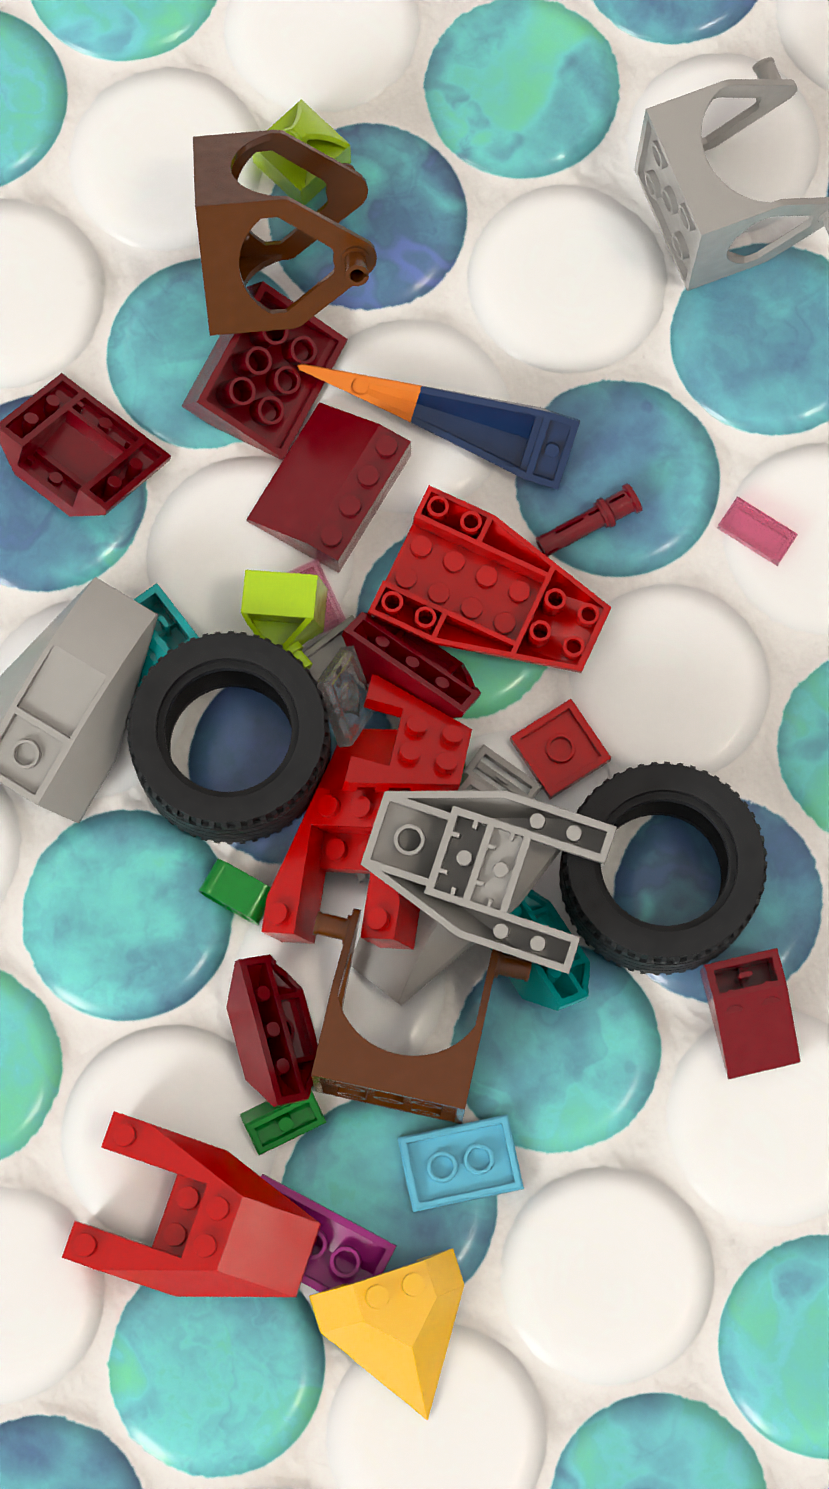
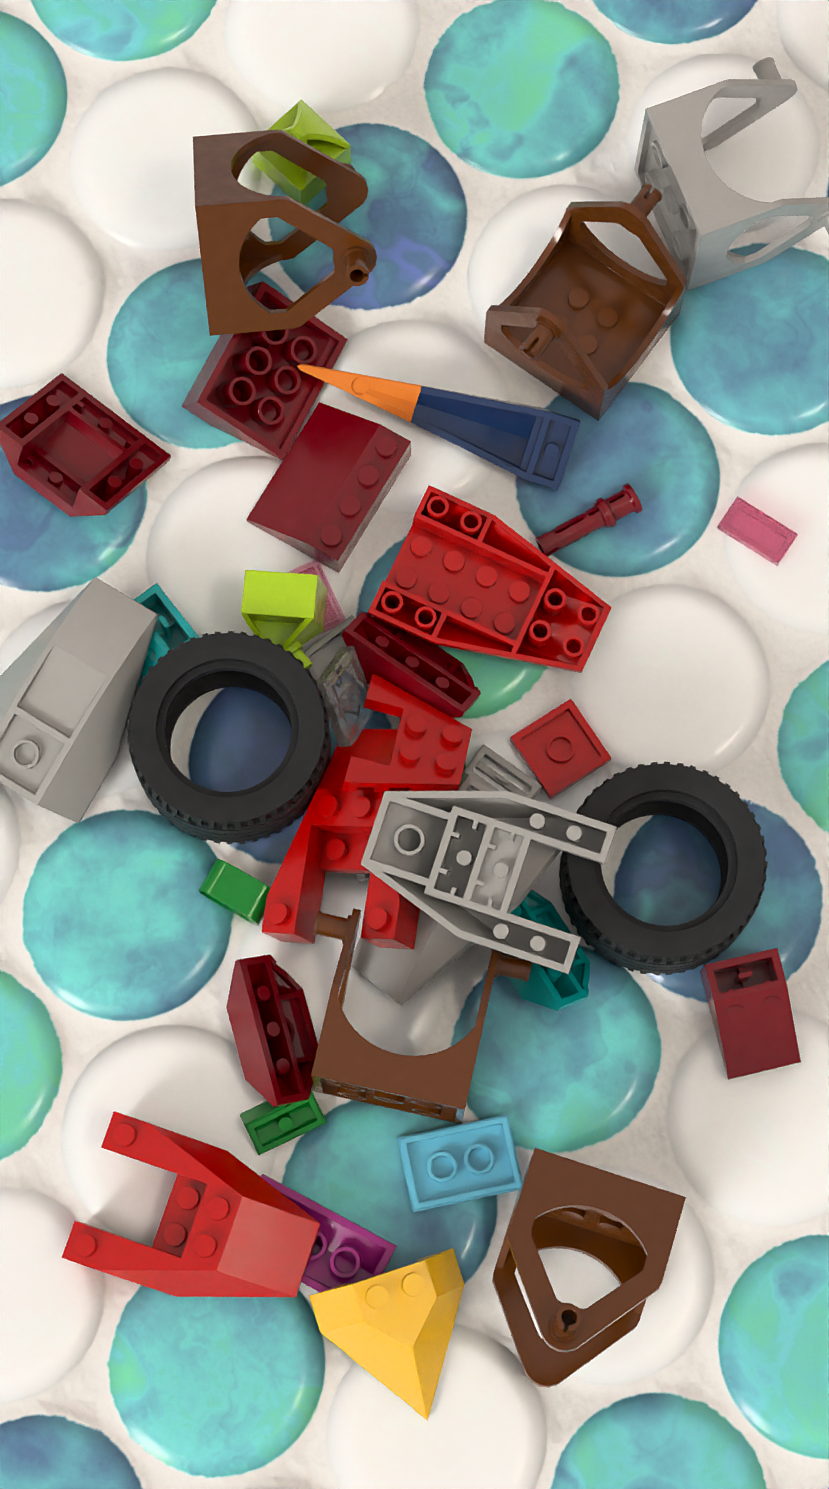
(586, 314): none -> reddish brown piece
(594, 1213): none -> reddish brown piece

